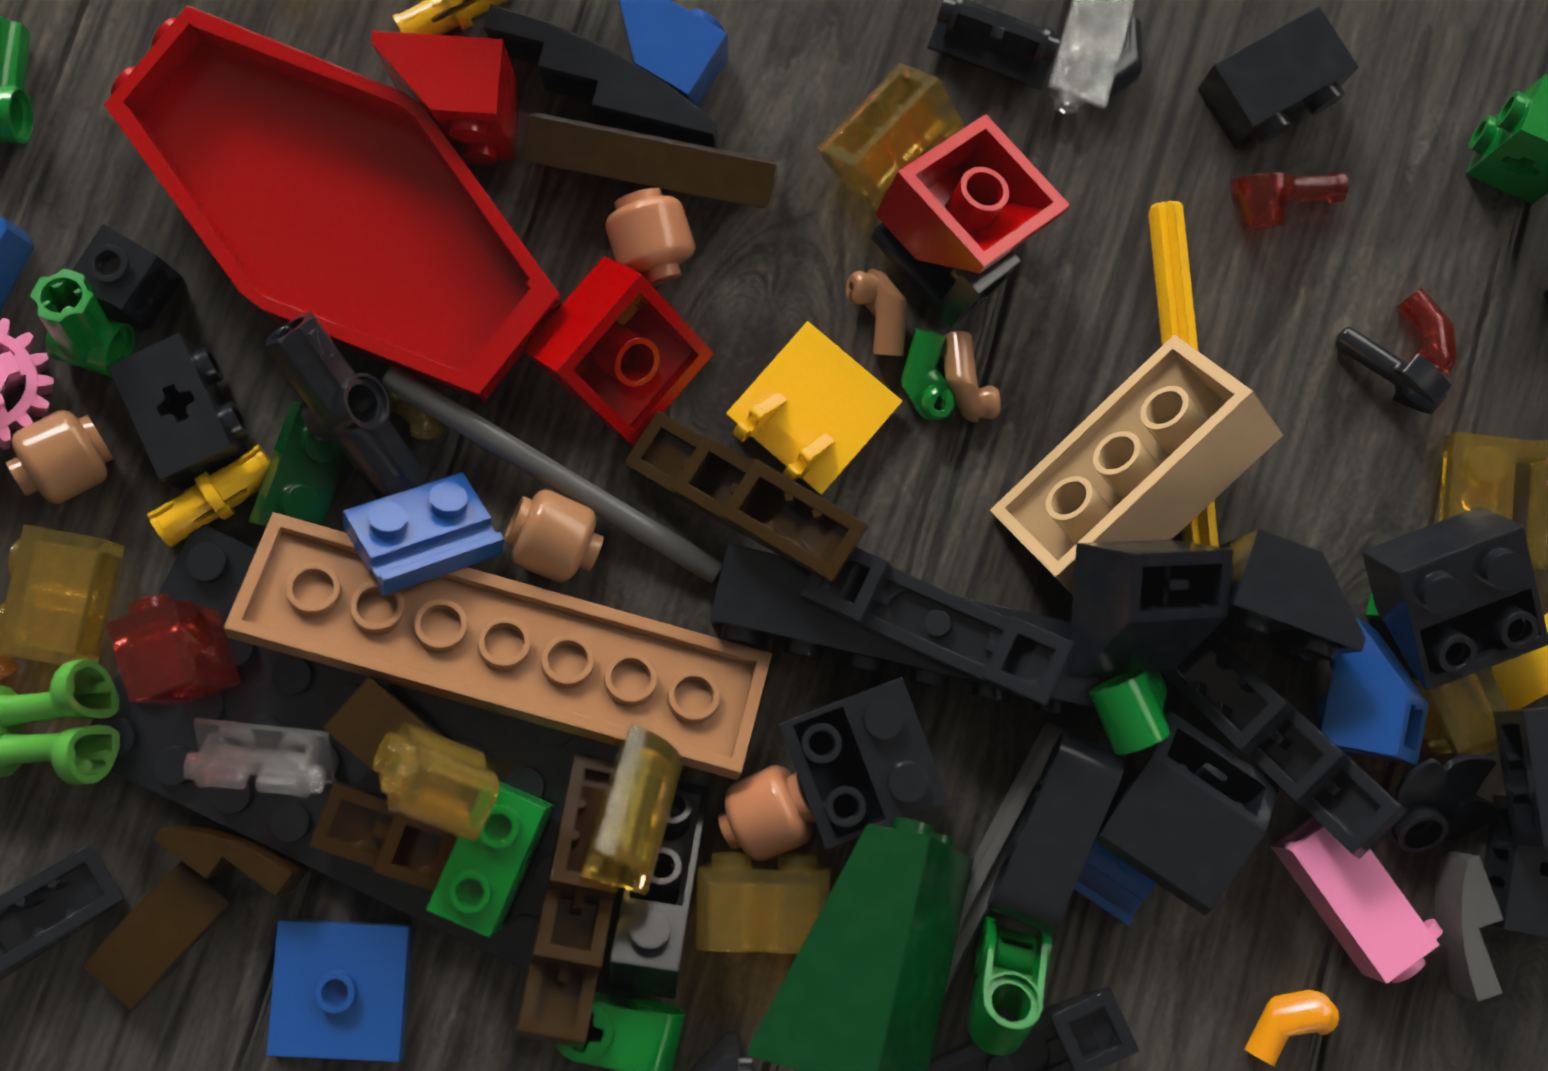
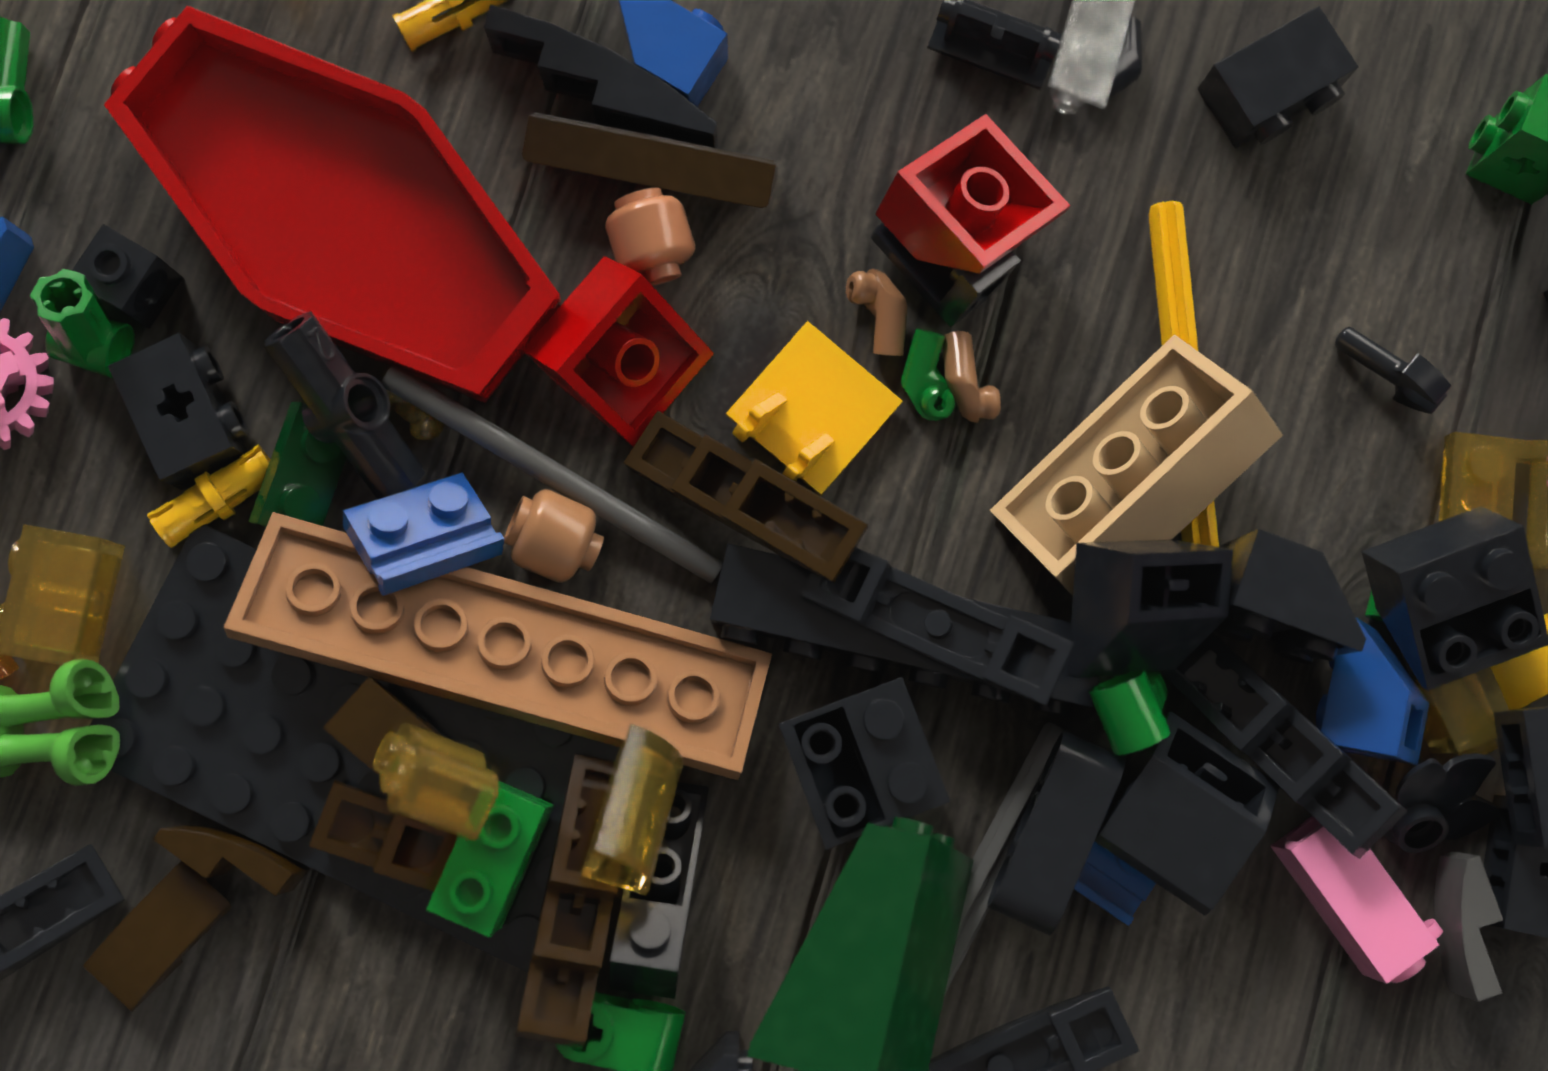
(59, 457): medium nougat head -> none
(172, 651): clear red brick -> none
(282, 757): clear hinge -> none
(340, 990): blue plate -> none
(463, 87): red slope -> none
(758, 905): clear yellow brick -> none
(766, 814): nougat head -> none
(889, 131): clear yellow brick -> none
(1009, 974): green piece -> none
(1265, 199): clear red bar -> none
(1291, 1016): light orange arm -> none
(1434, 327): clear red arm -> none

